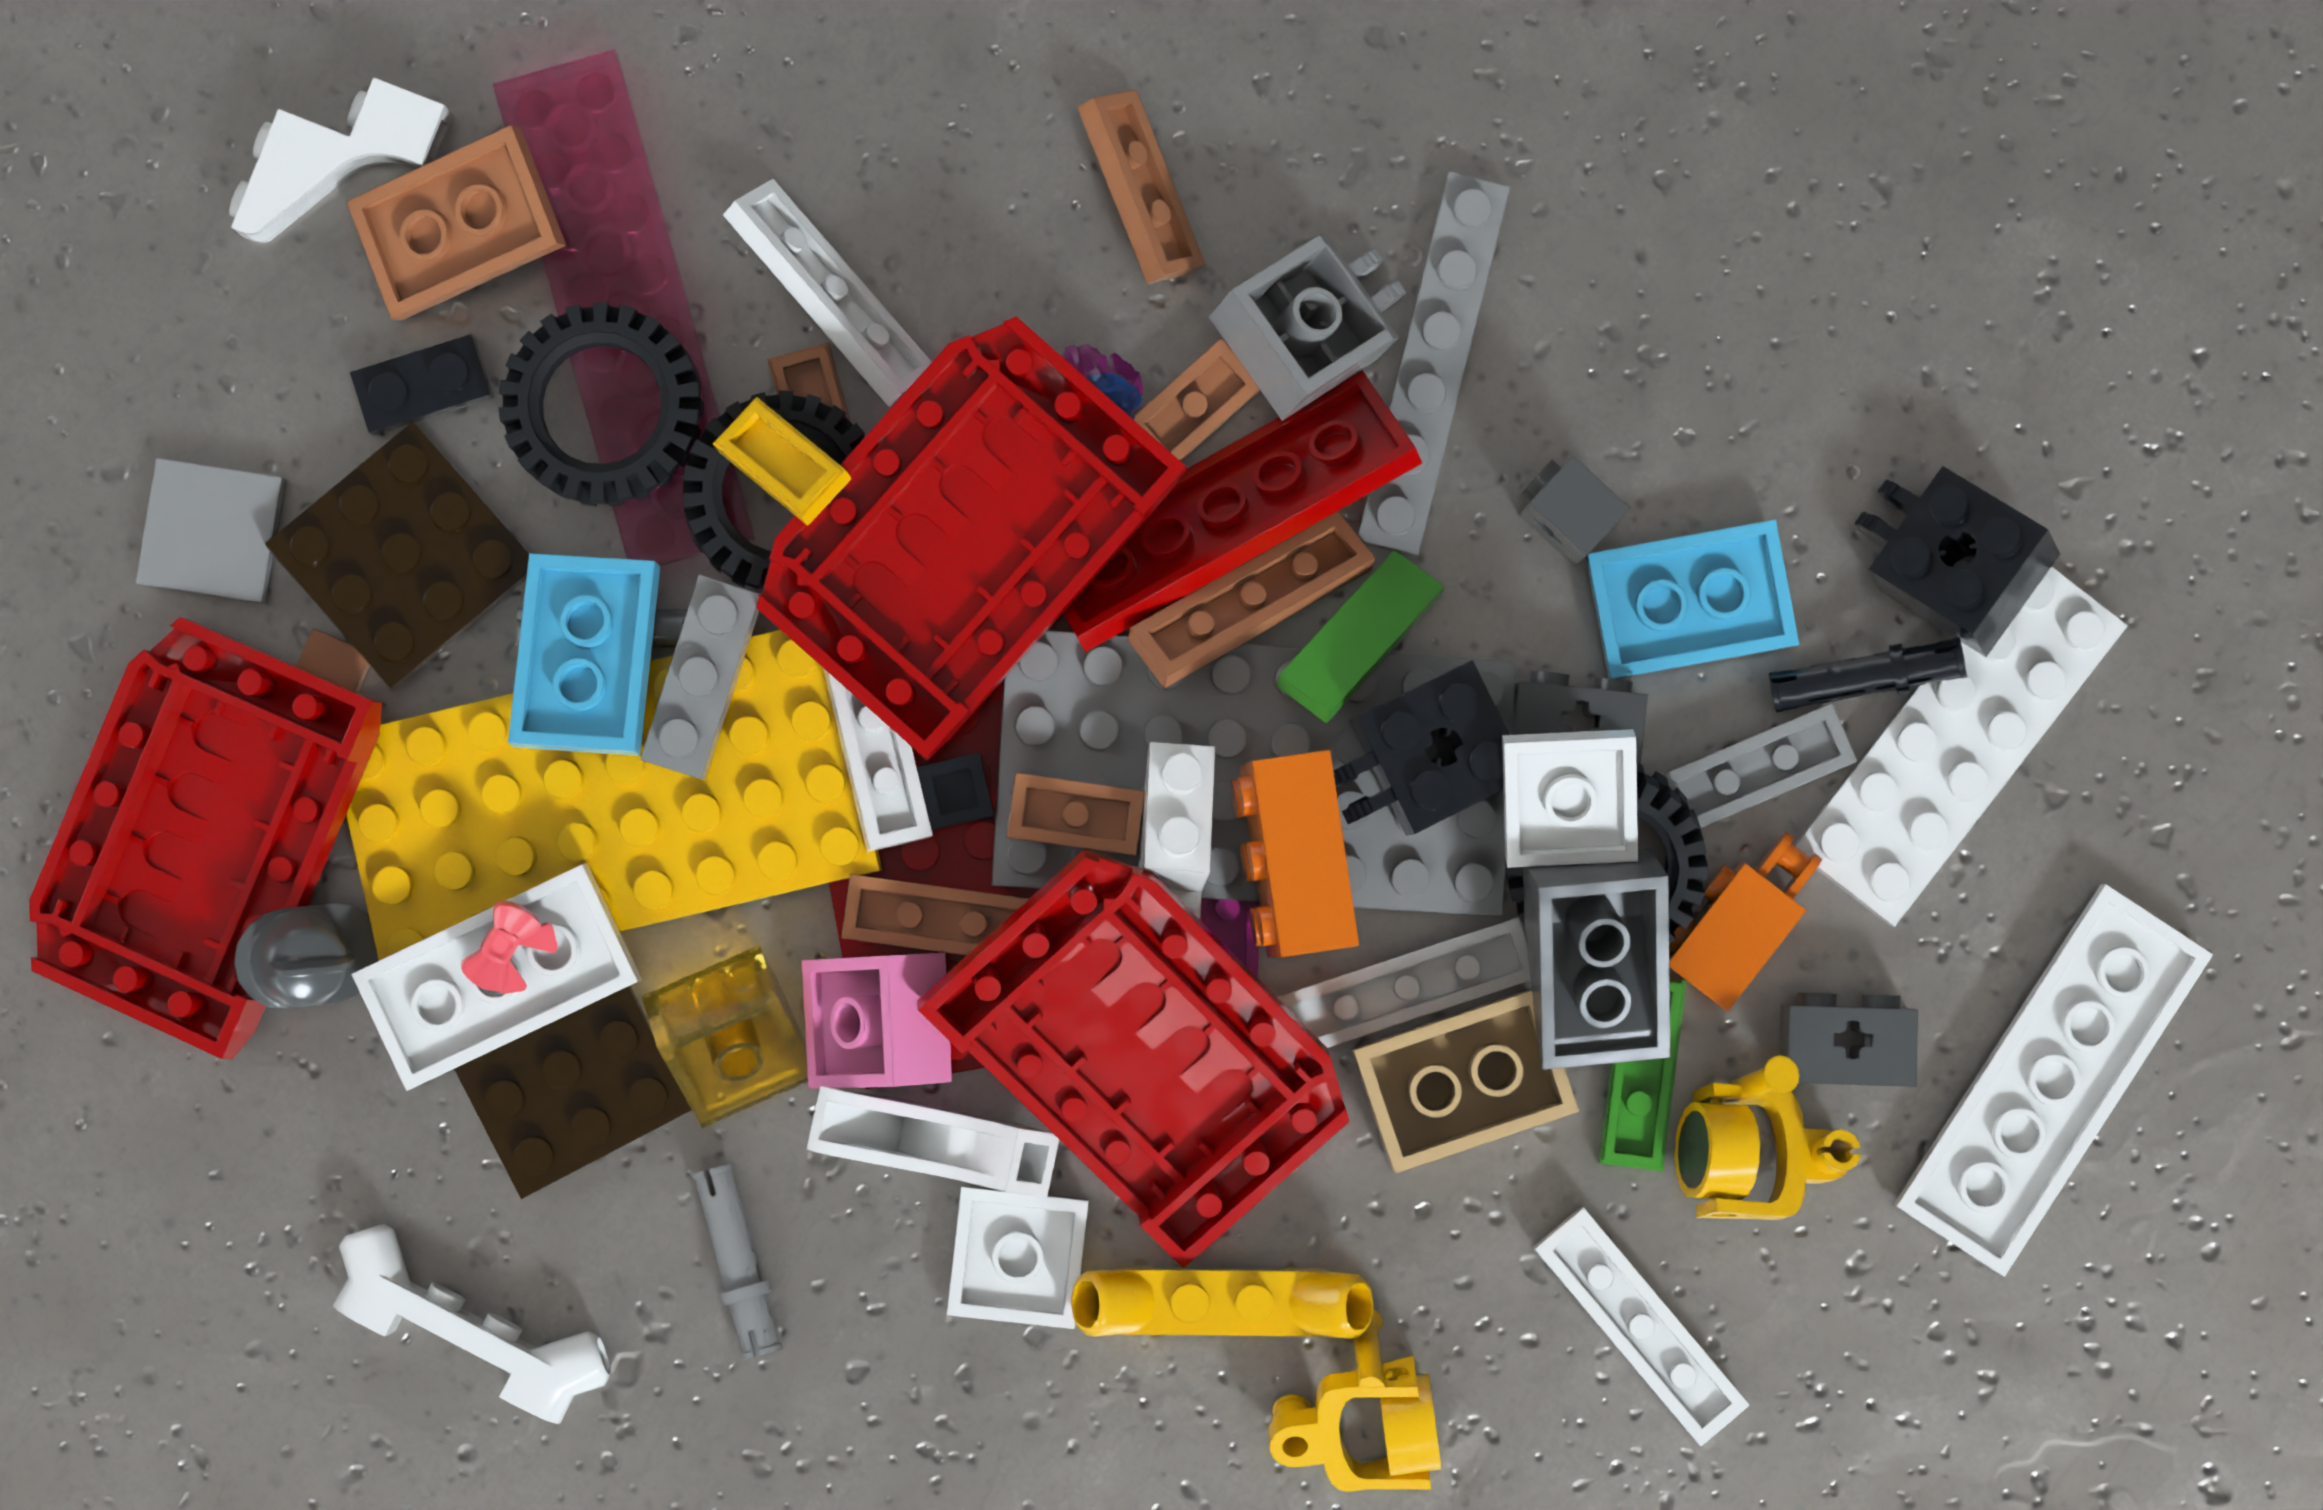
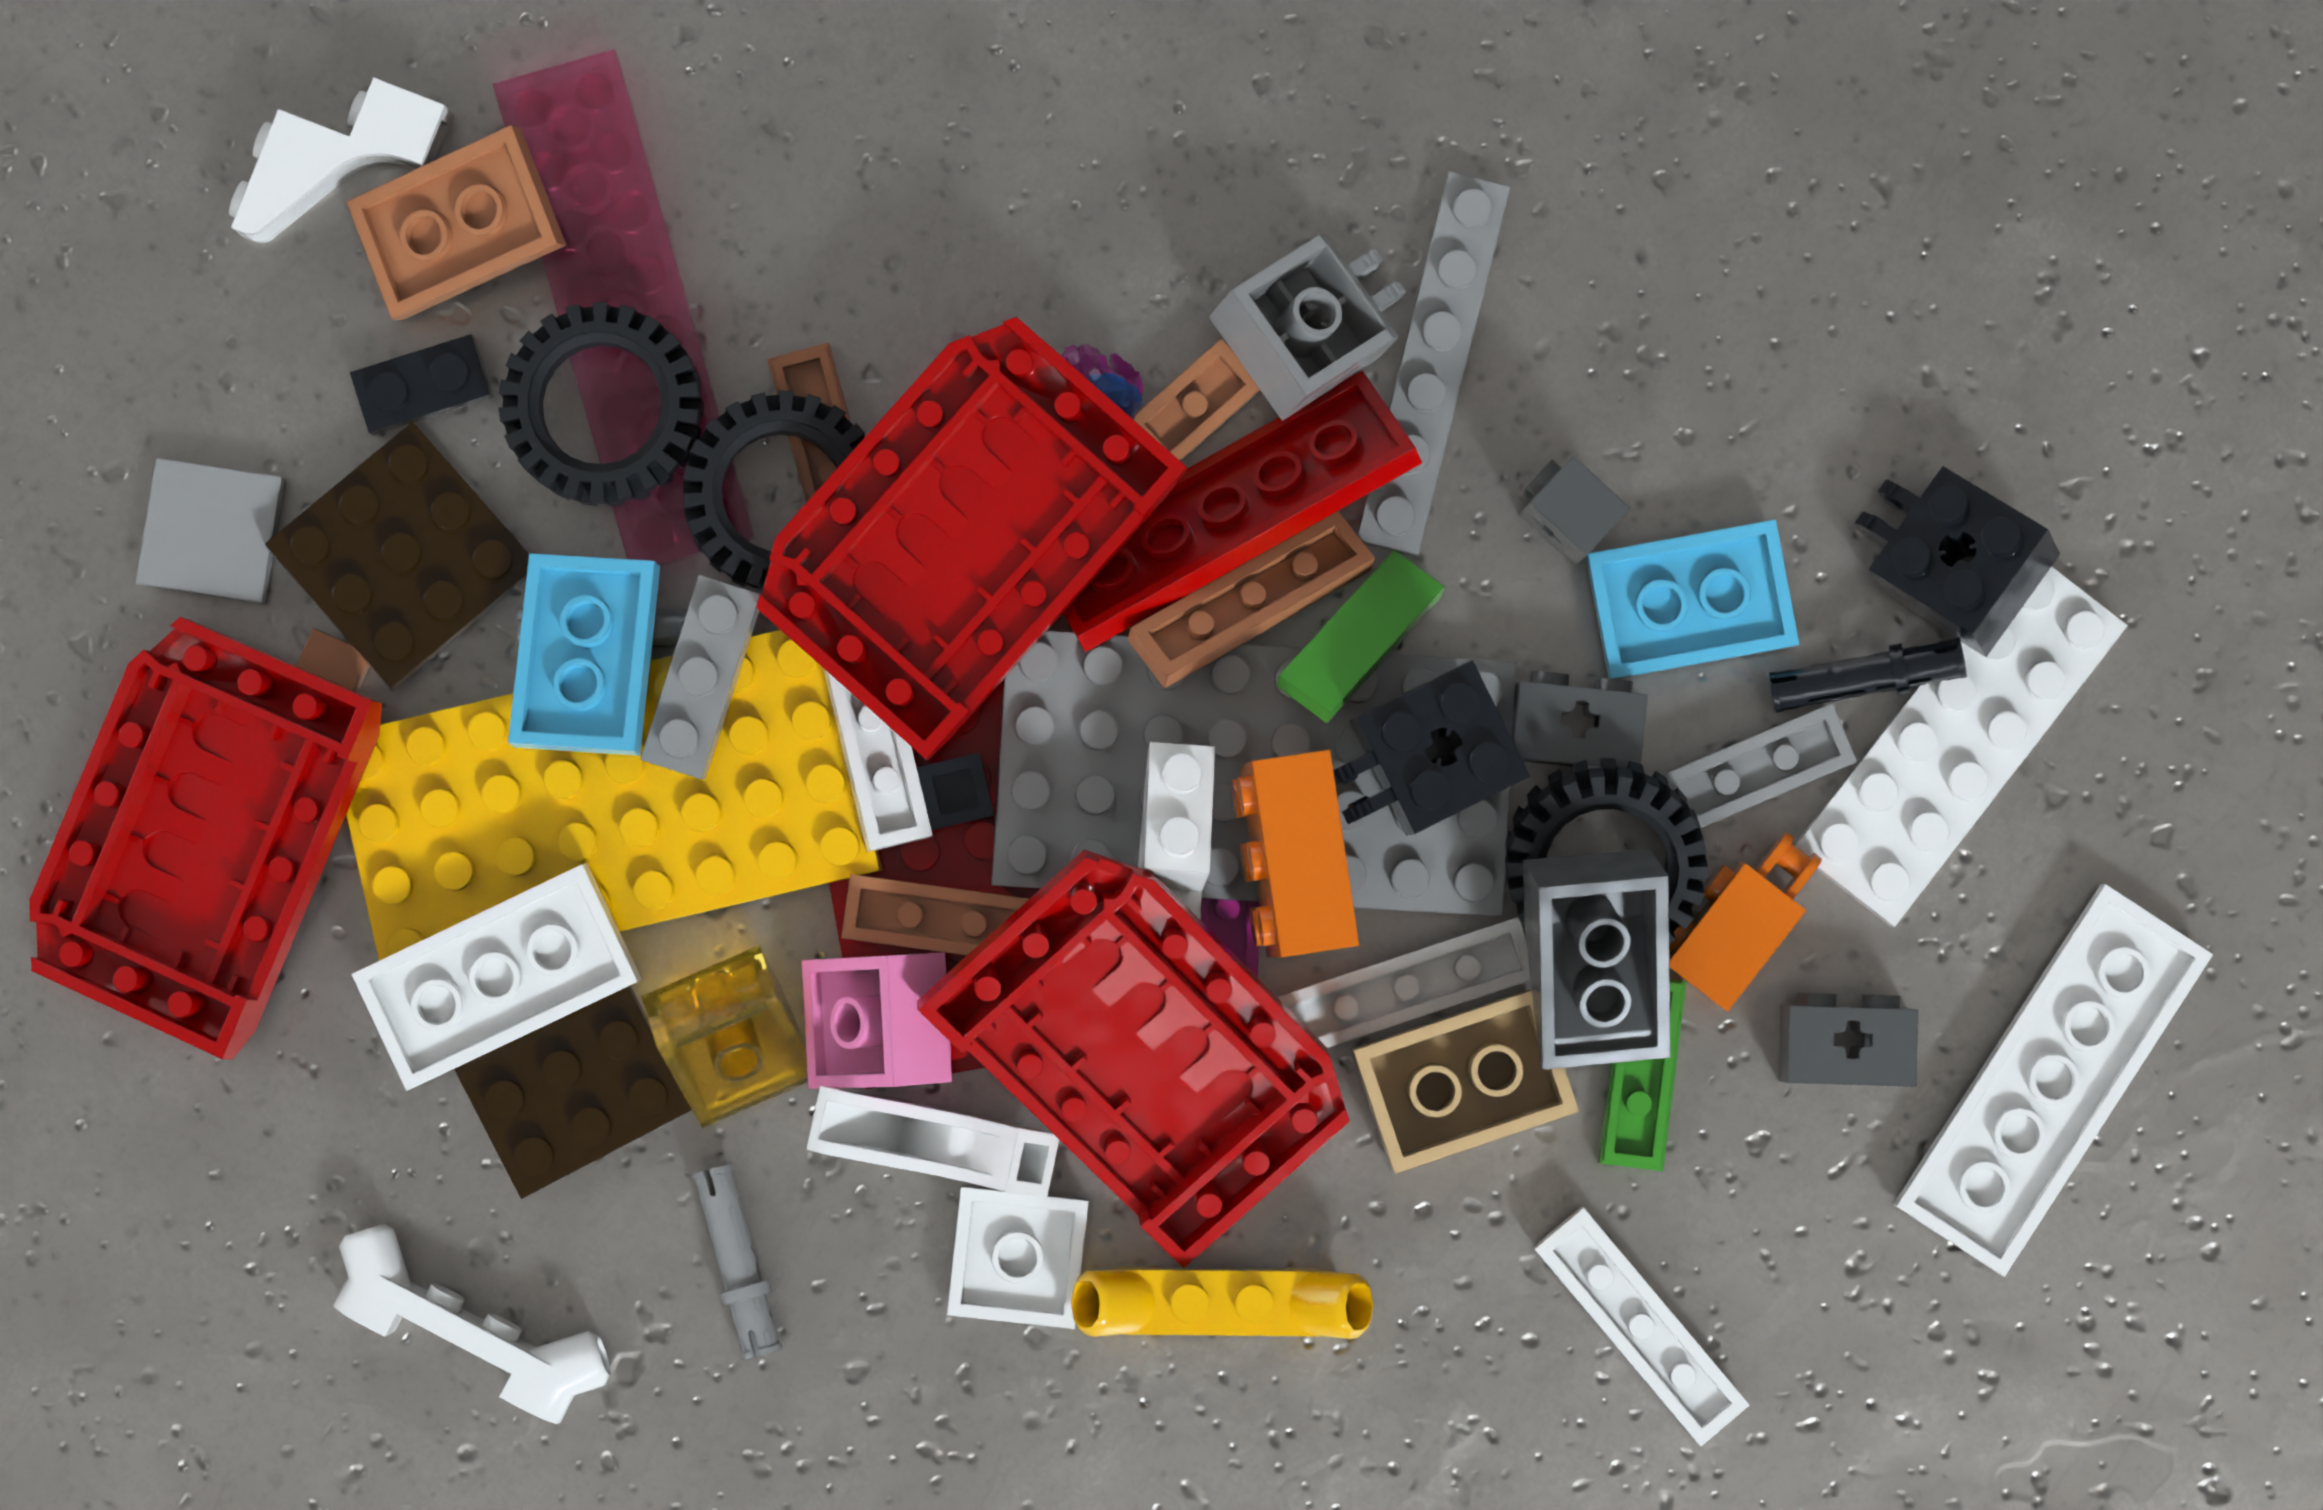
(305, 955): dark grey piece -> none
(513, 926): coral piece -> none
(782, 461): yellow tile -> none
(828, 290): white plate -> none
(1075, 814): nougat plate -> none
(1141, 186): nougat plate -> none
(1312, 1435): yellow piece -> none
(1570, 798): white plate -> none
(1721, 1146): yellow piece -> none

